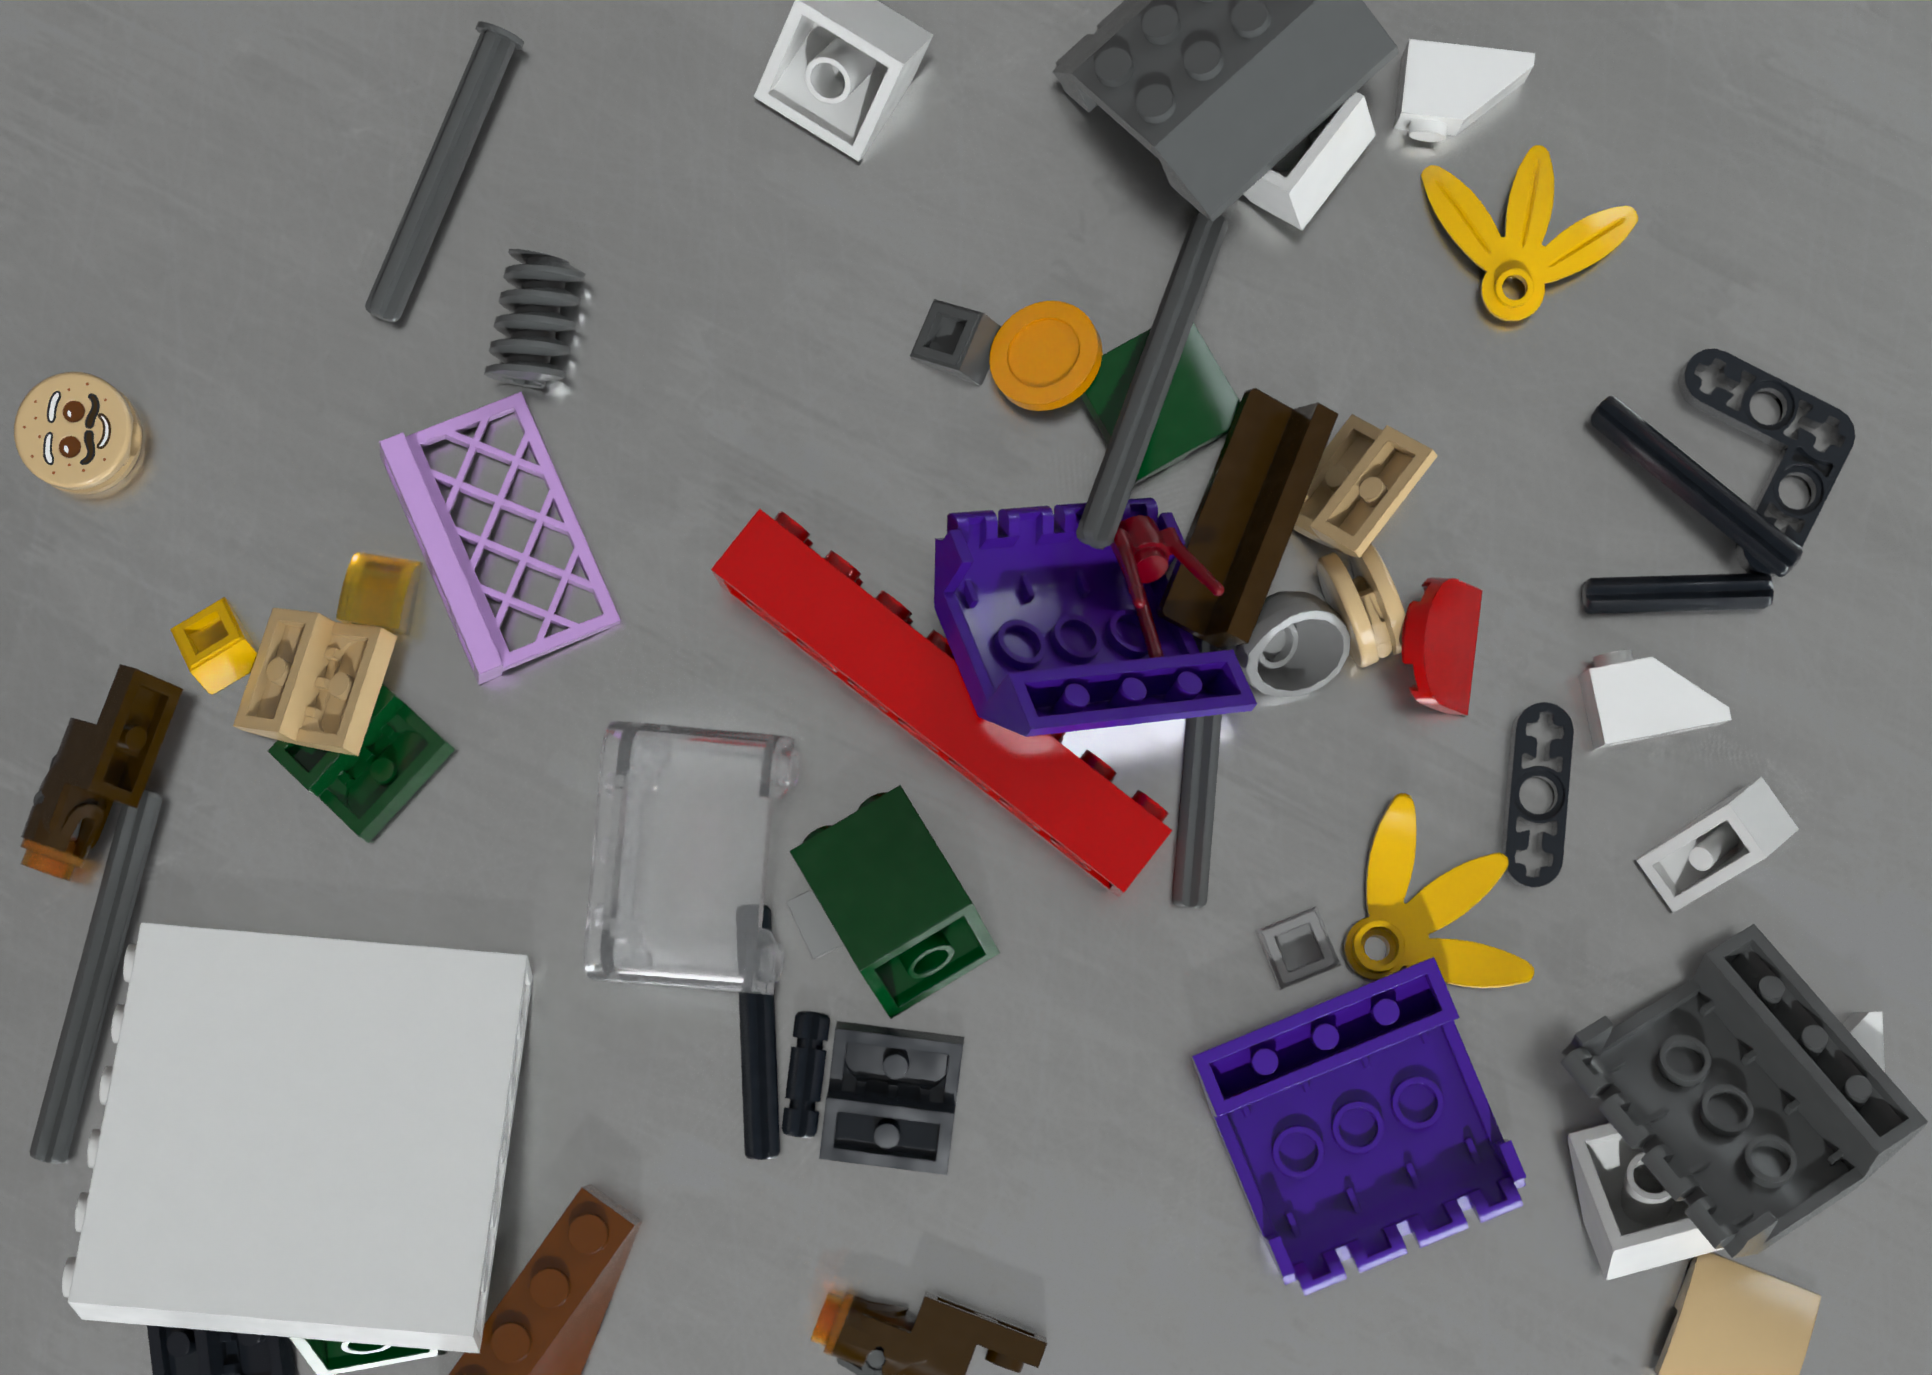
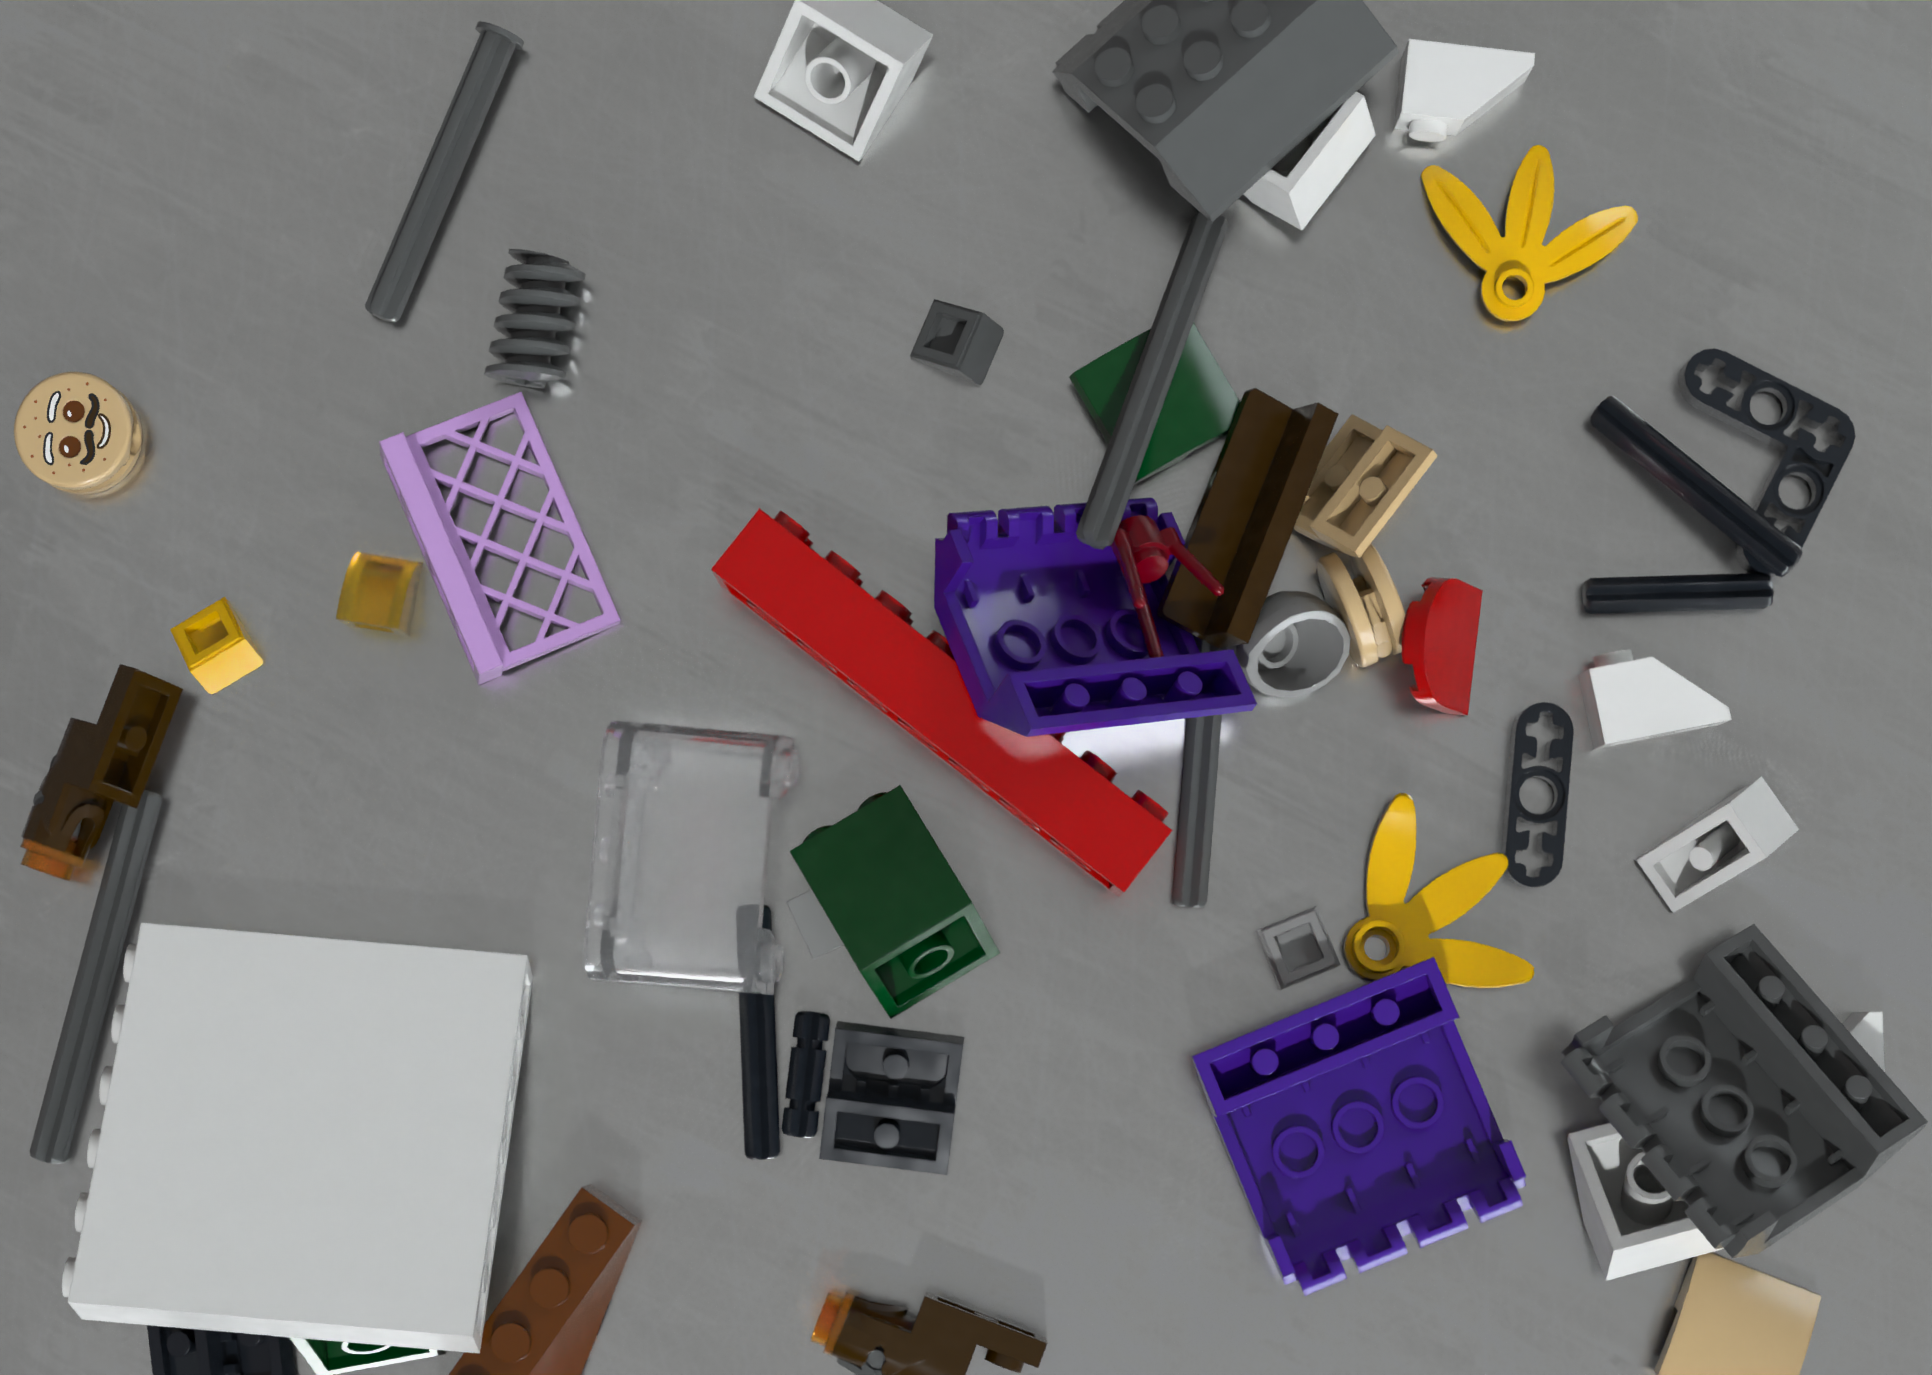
(315, 681): tan slope -> none
(391, 766): dark green slope -> none
(1045, 355): light orange piece -> none

